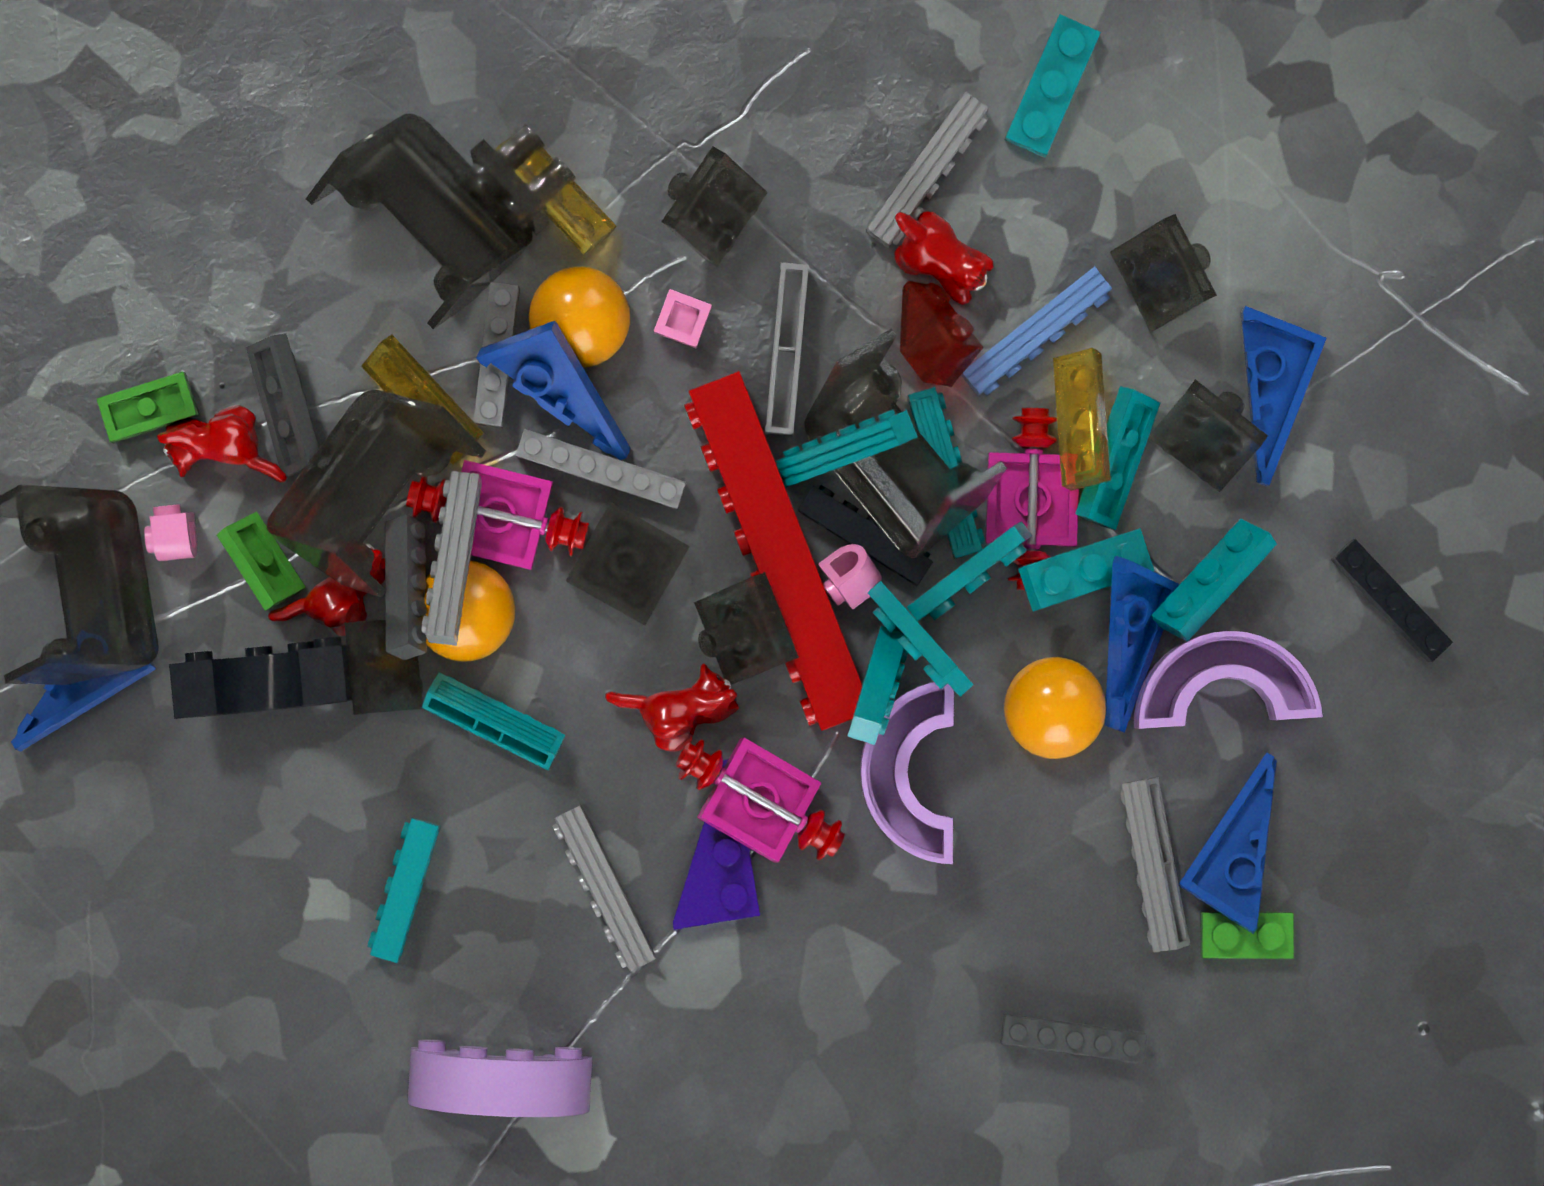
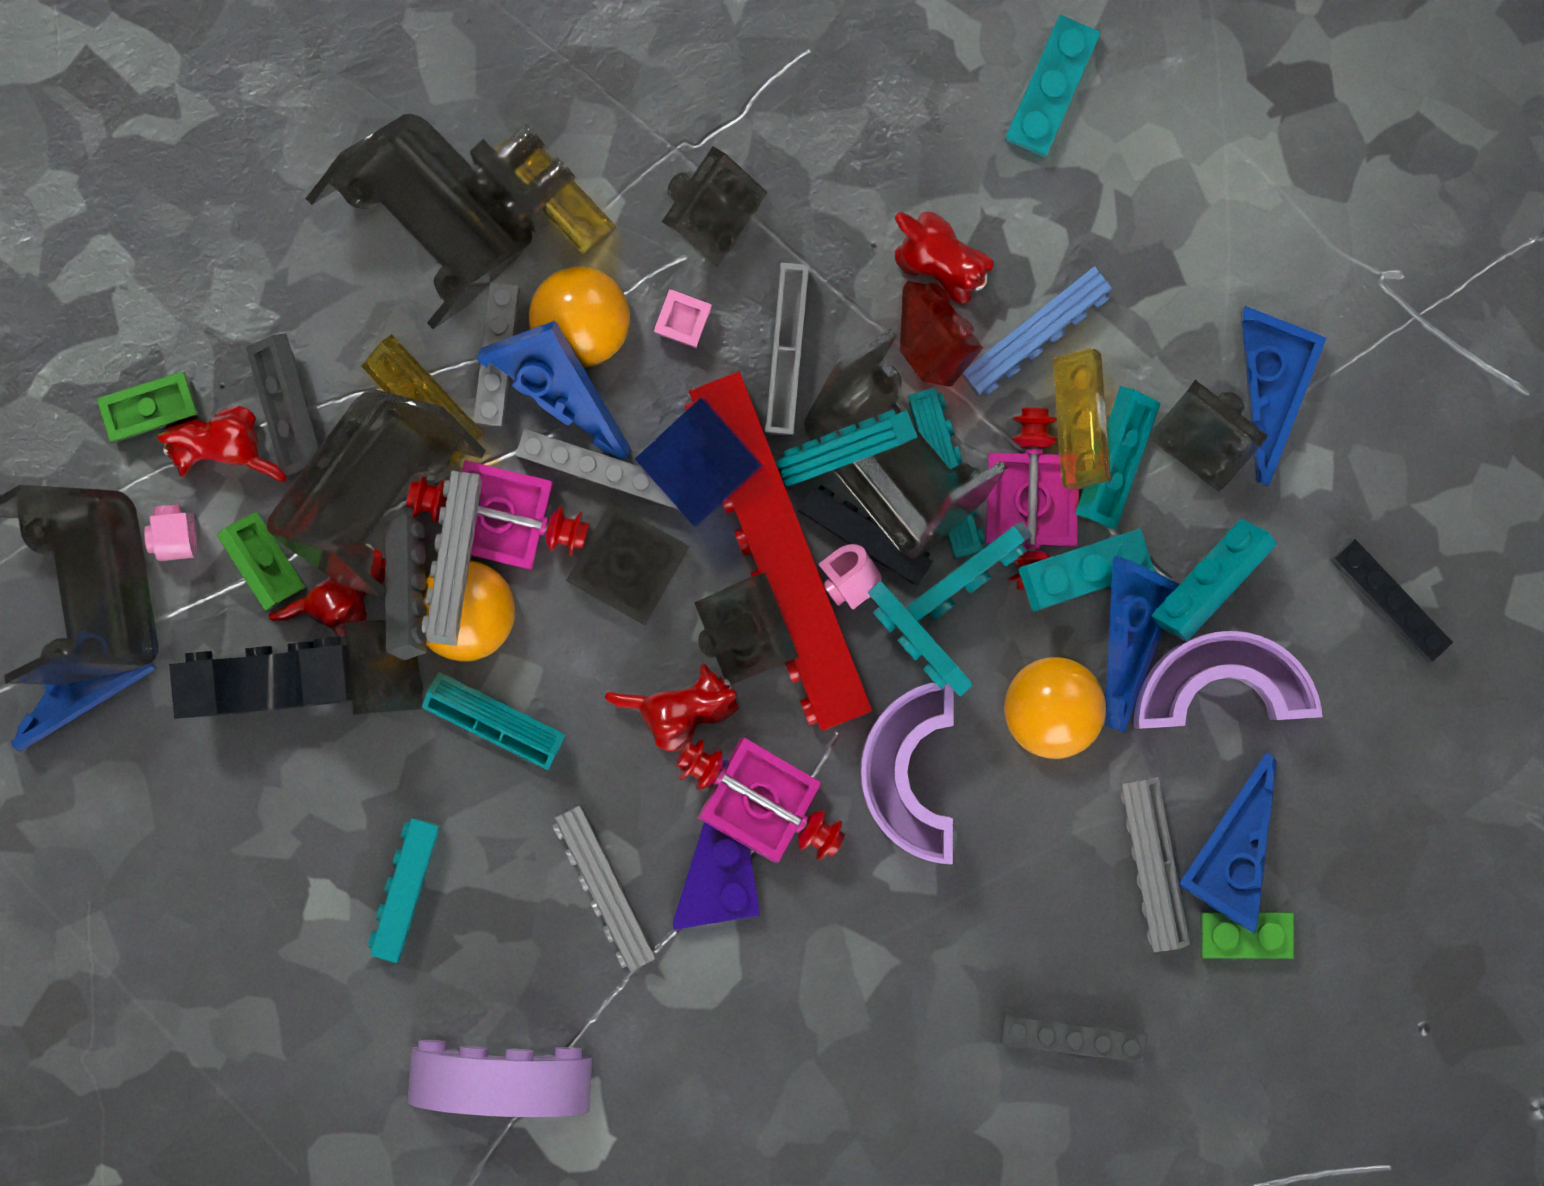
(699, 462): none -> clear blue plate
(878, 687): teal piece -> none
(928, 168): light grey piece -> none
(1164, 272): clear smoke plate -> none

